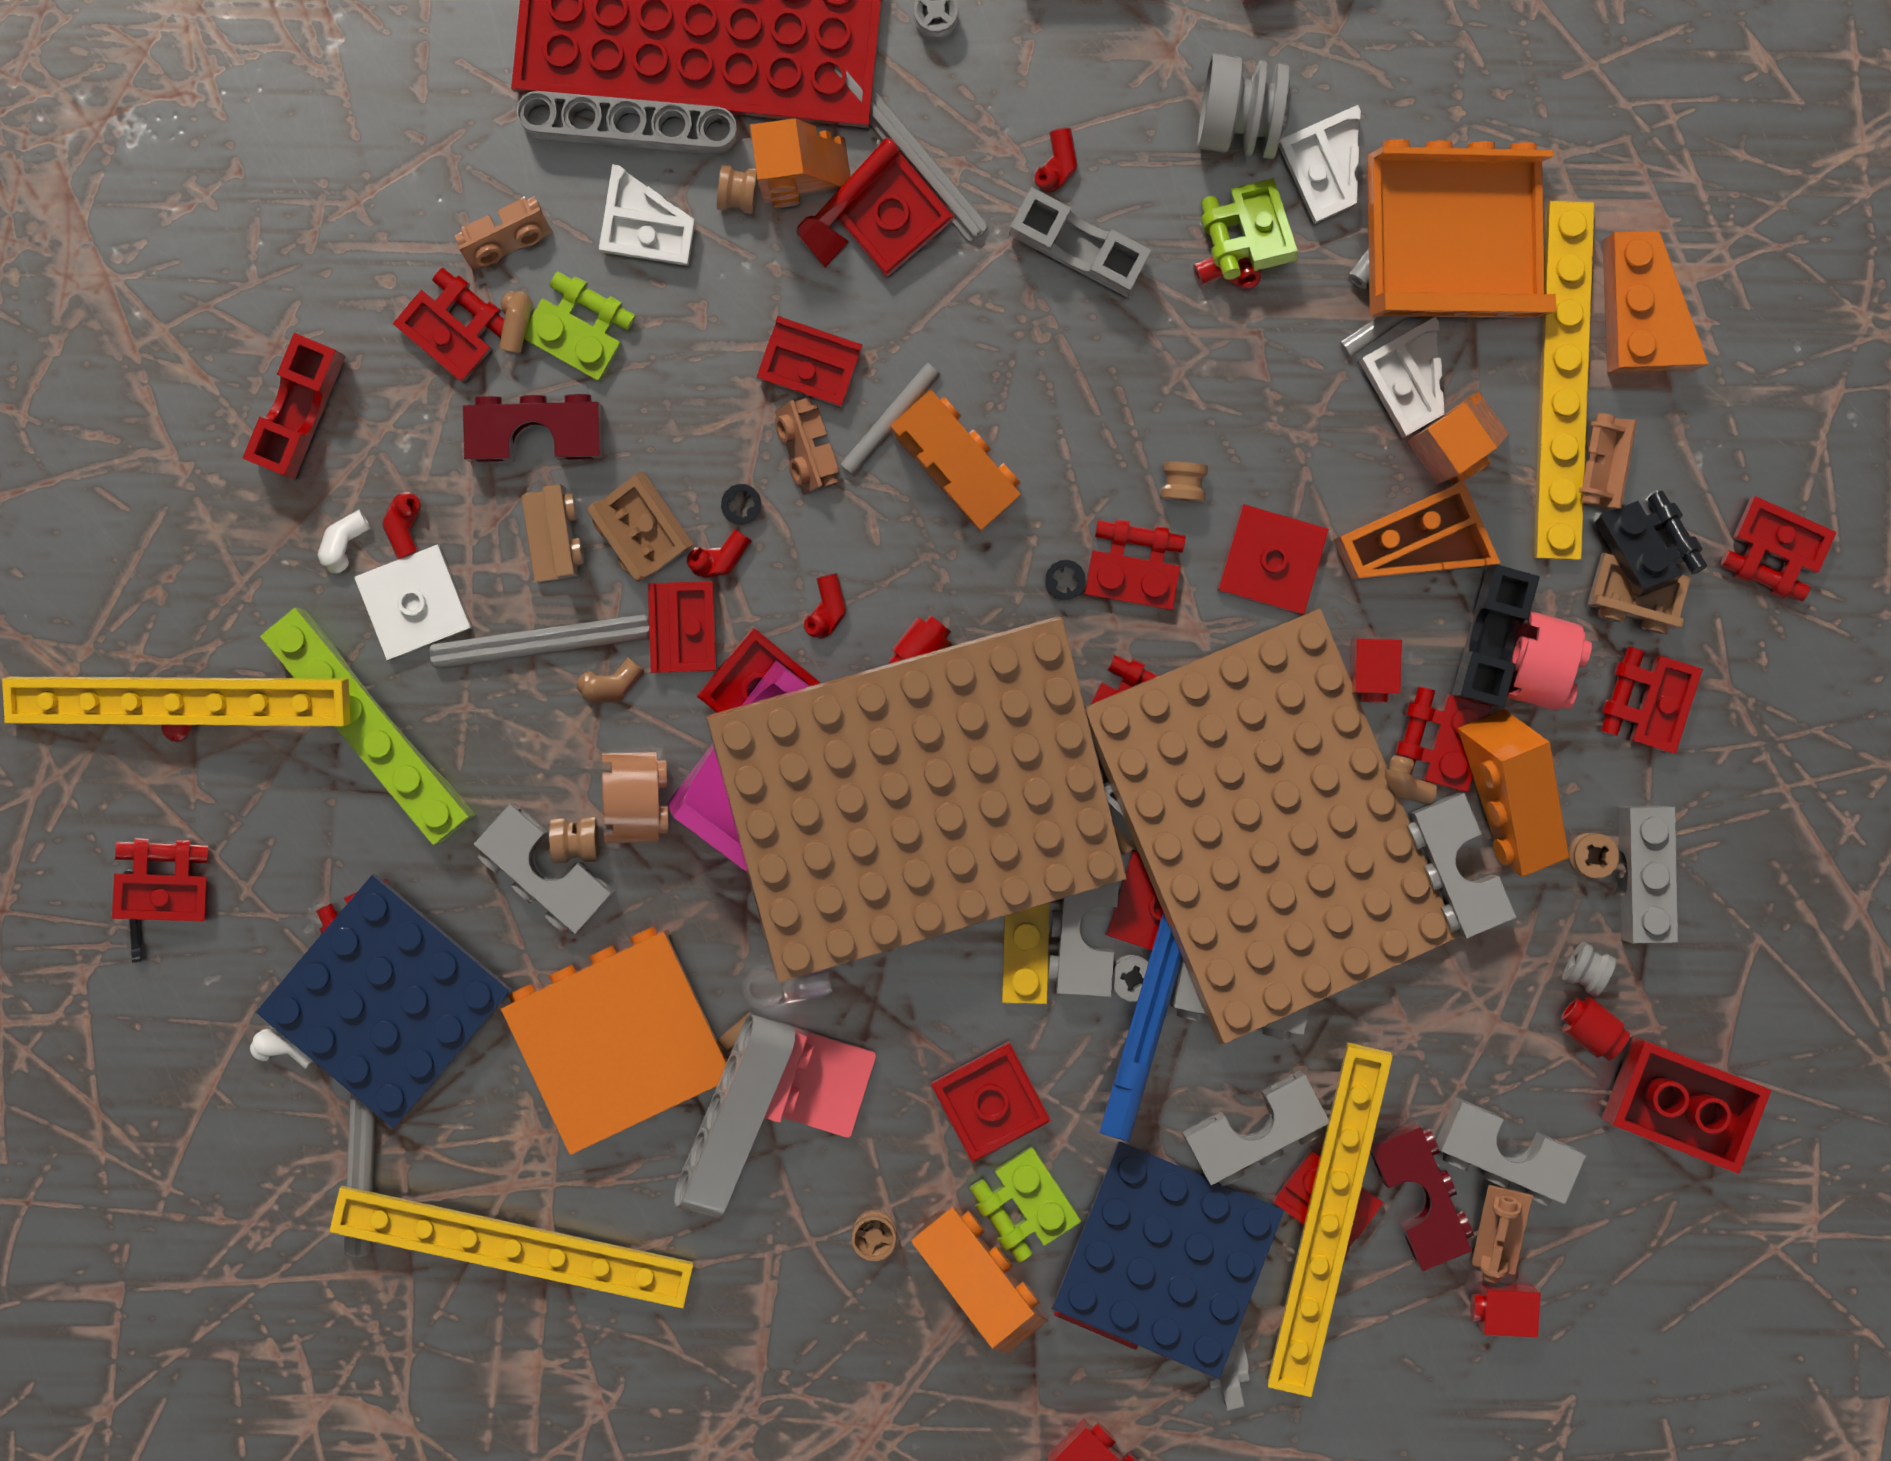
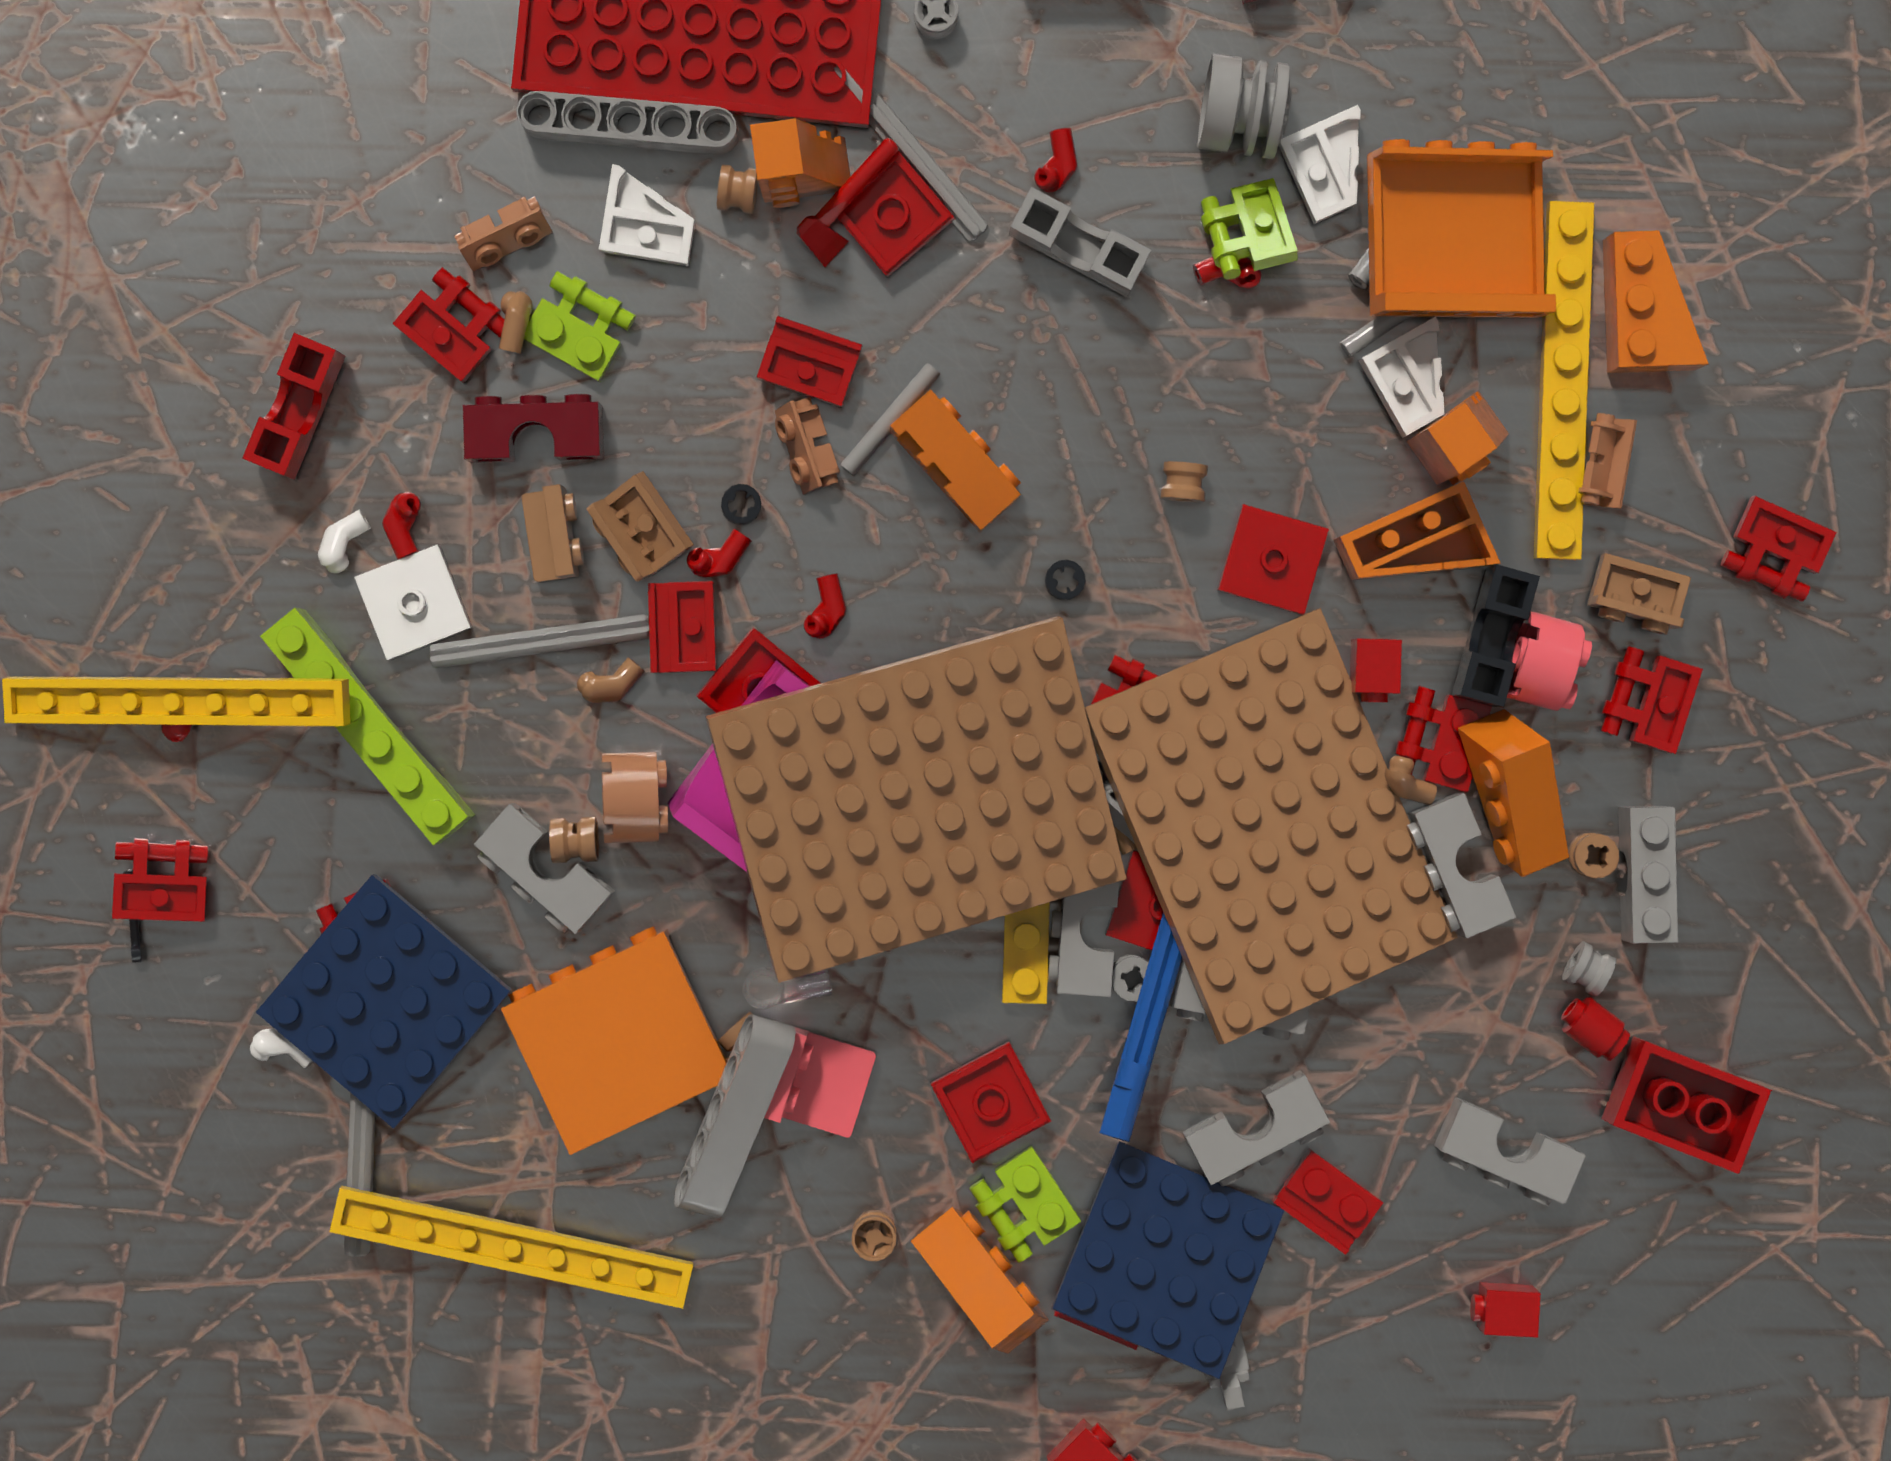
(920, 639): red brick -> none
(1130, 578): red plate -> none
(1329, 1219): yellow plate -> none
(1437, 1230): dark red arch -> none
(1501, 1232): nougat hinge -> none
(1639, 548): black plate -> none

